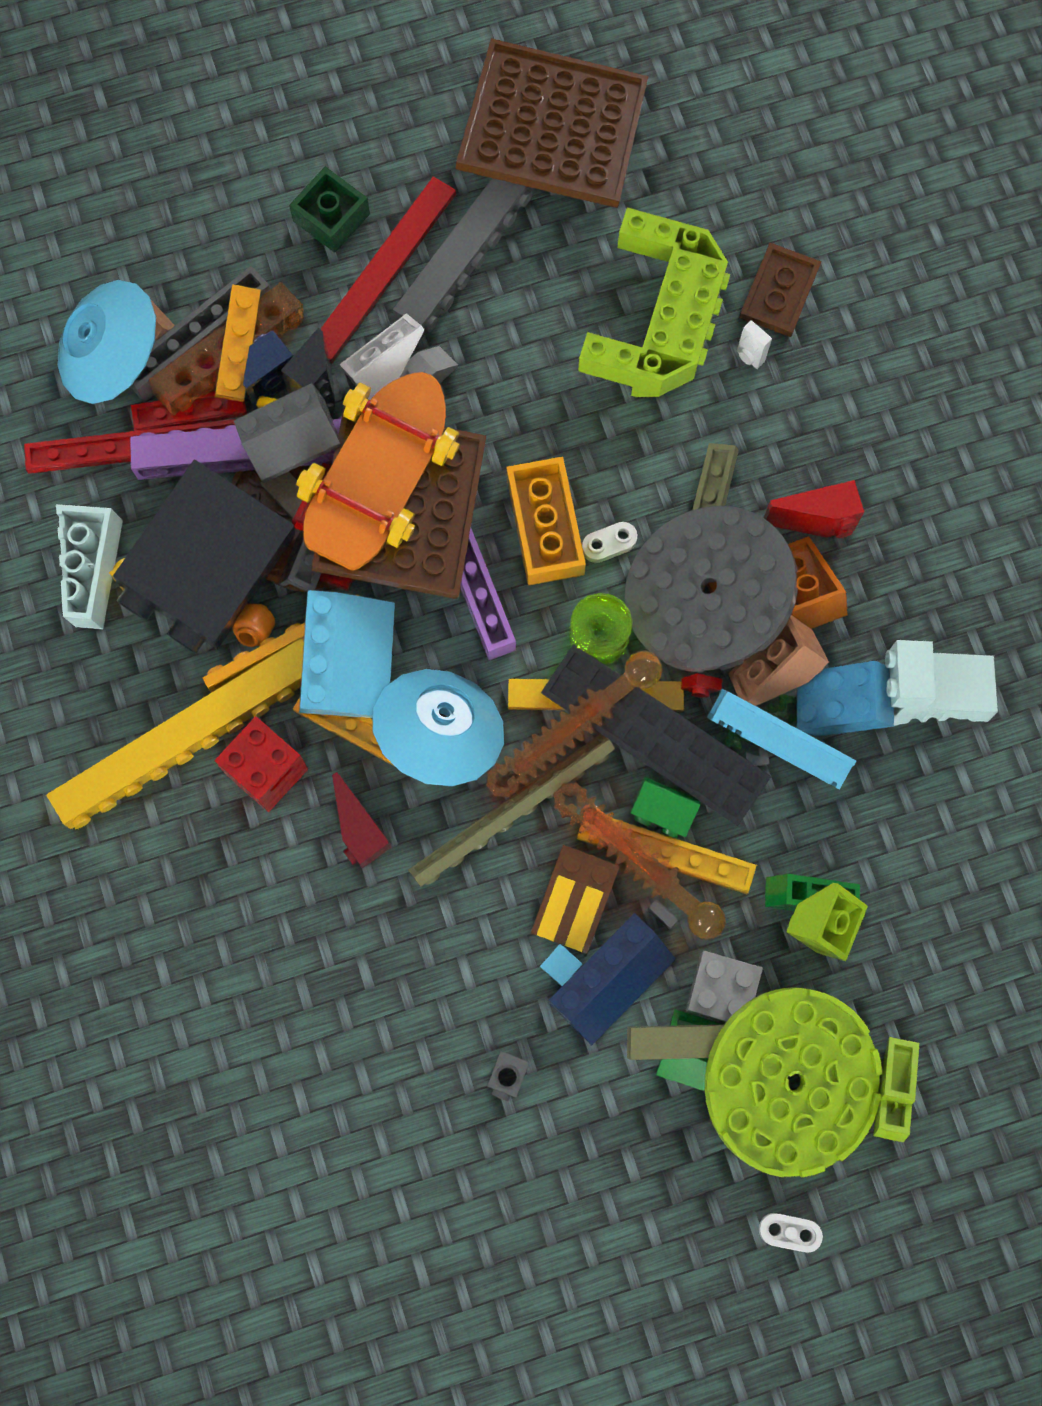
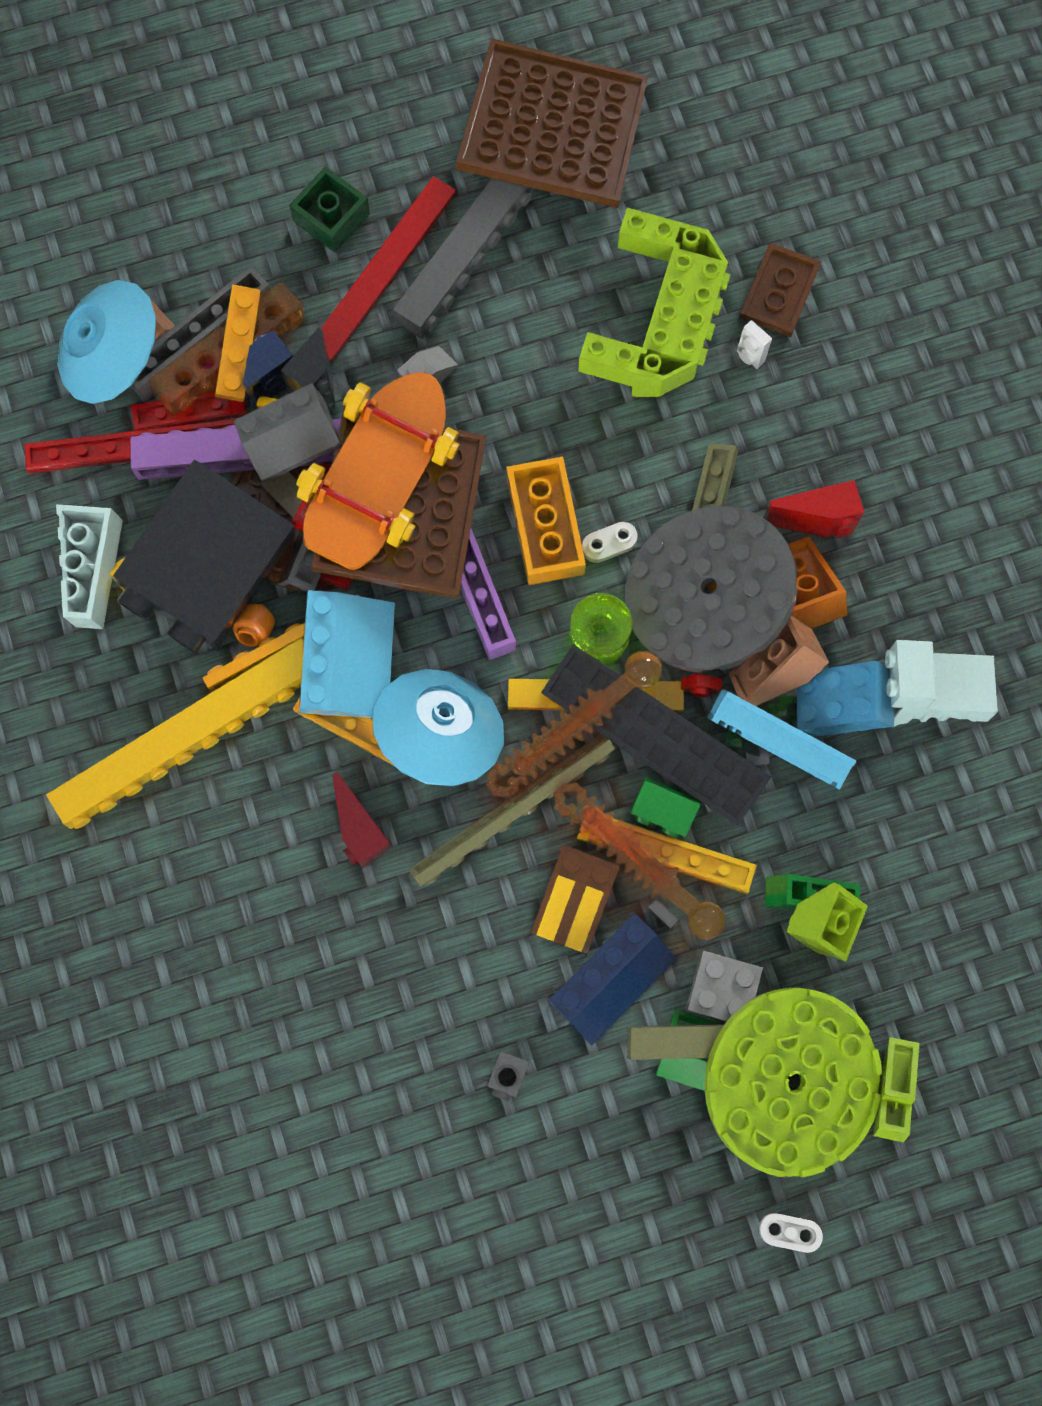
(262, 764): red container -> none
(384, 356): white slope -> none
(561, 965): medium azure tile -> none

